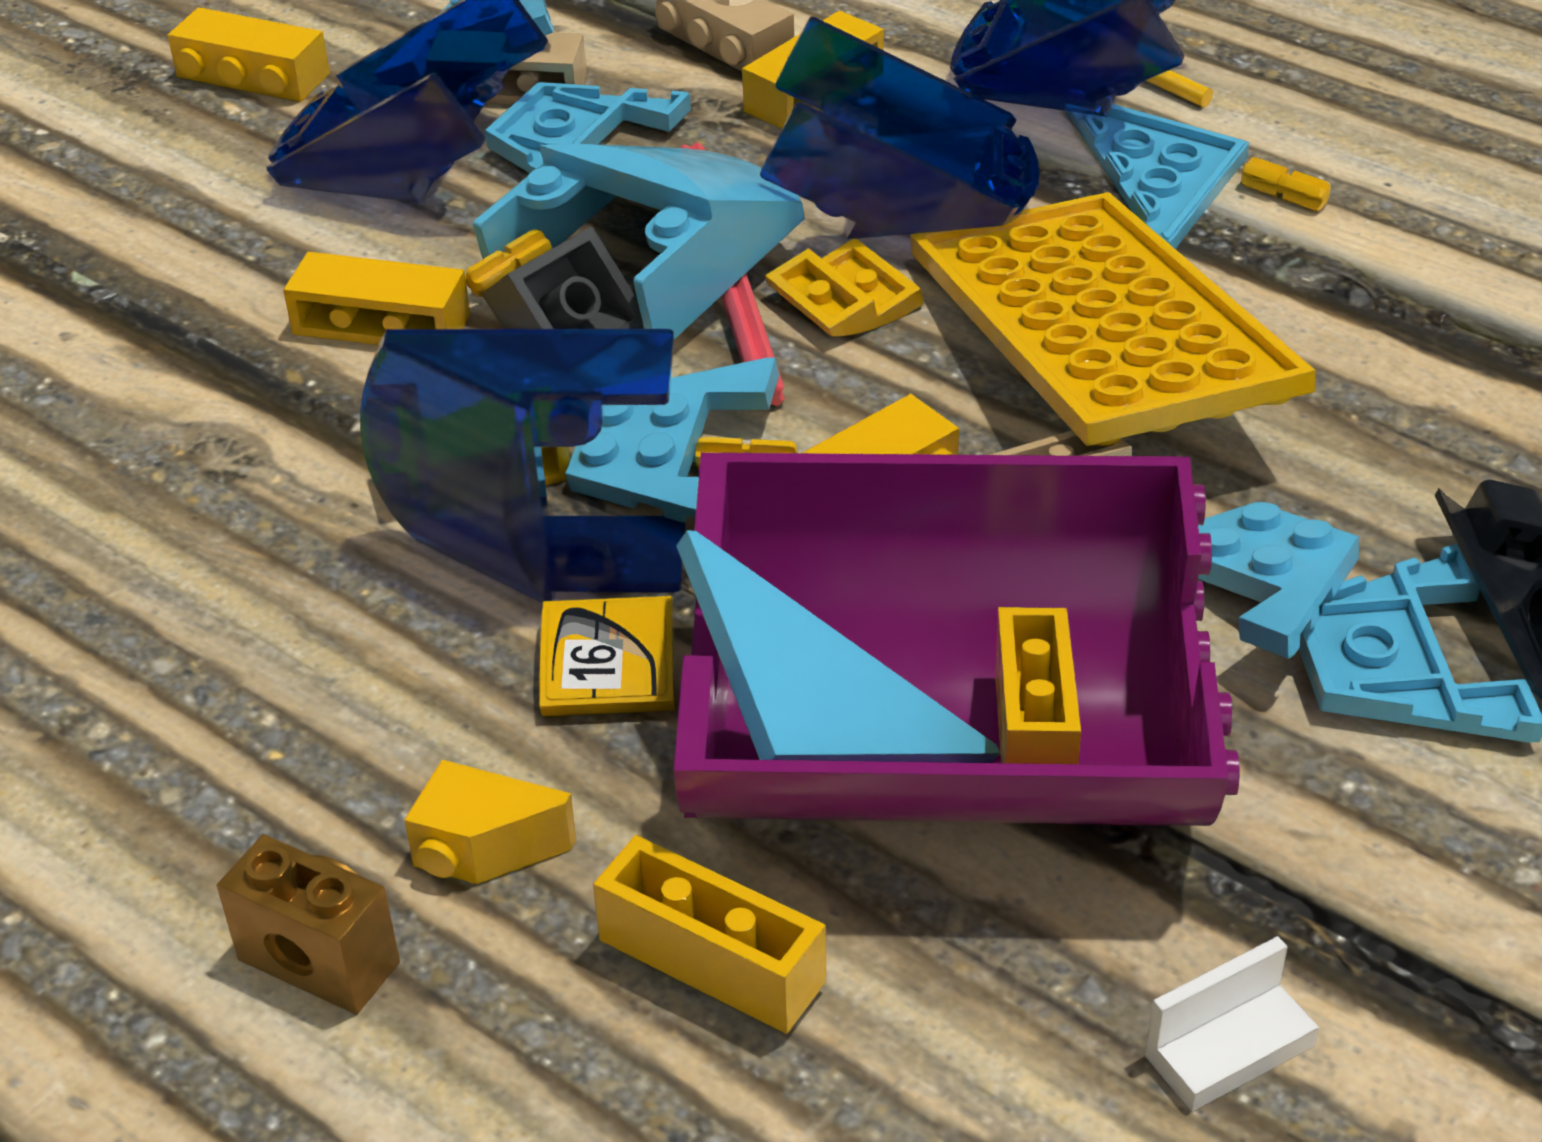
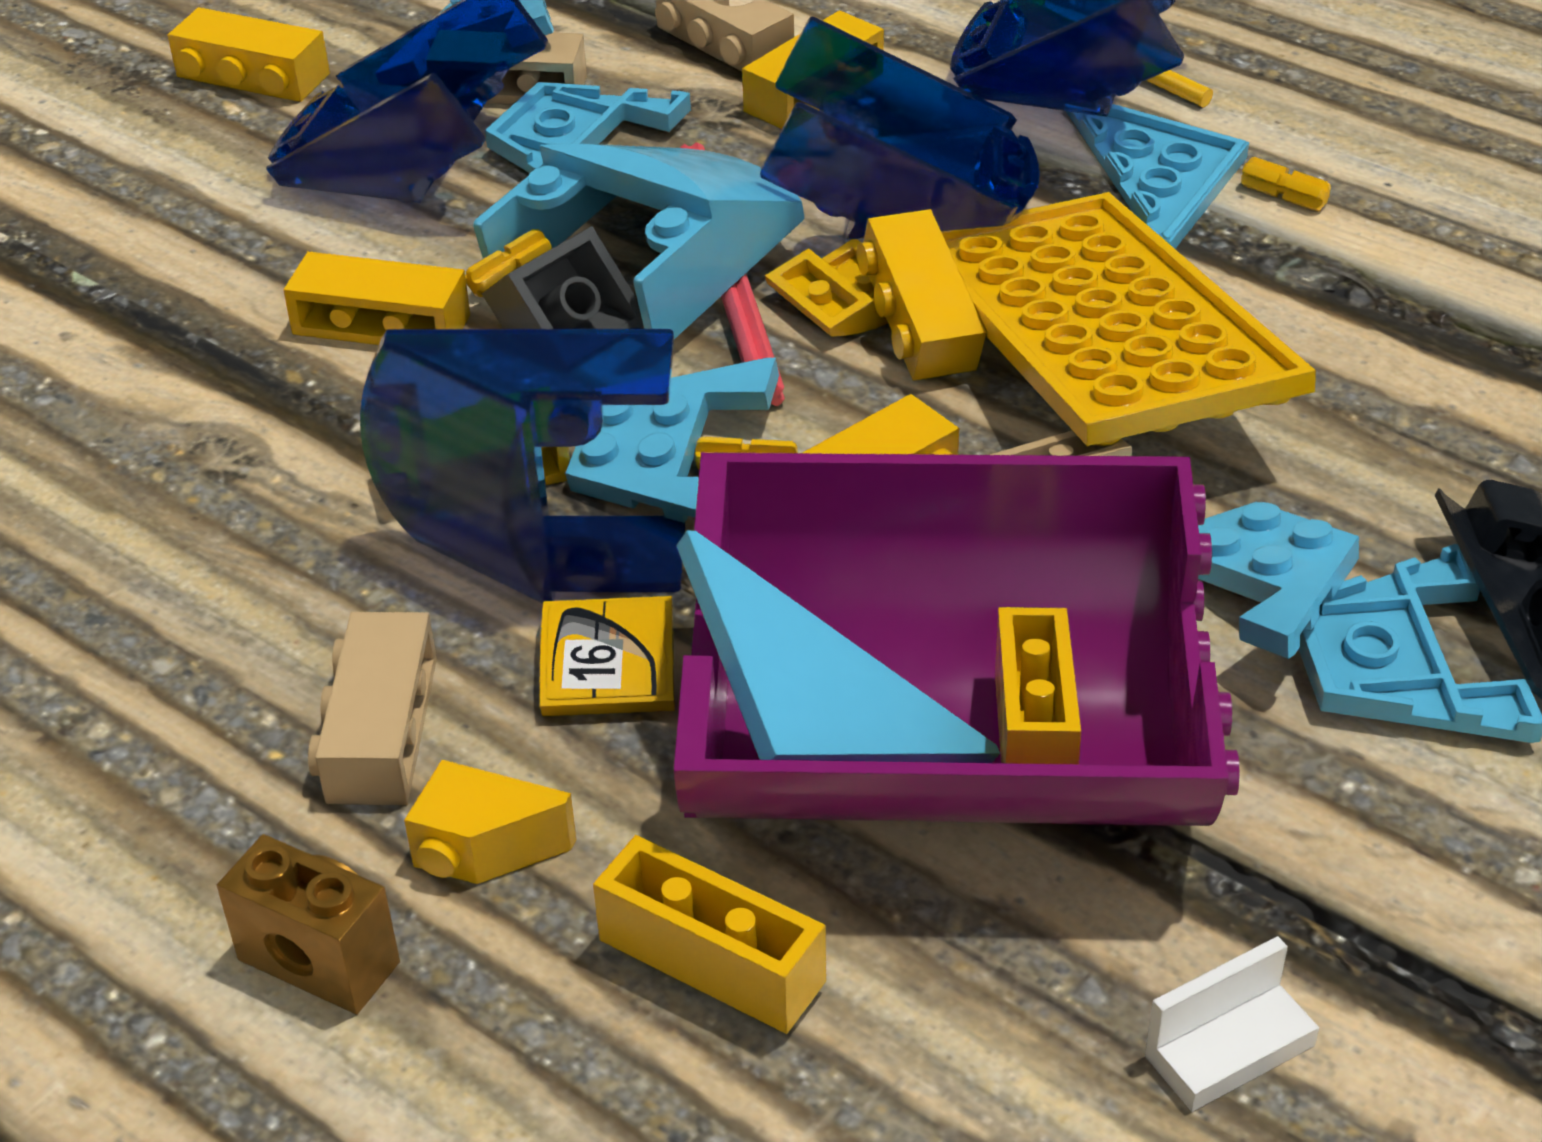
(374, 709): none -> tan brick
(921, 295): none -> yellow brick

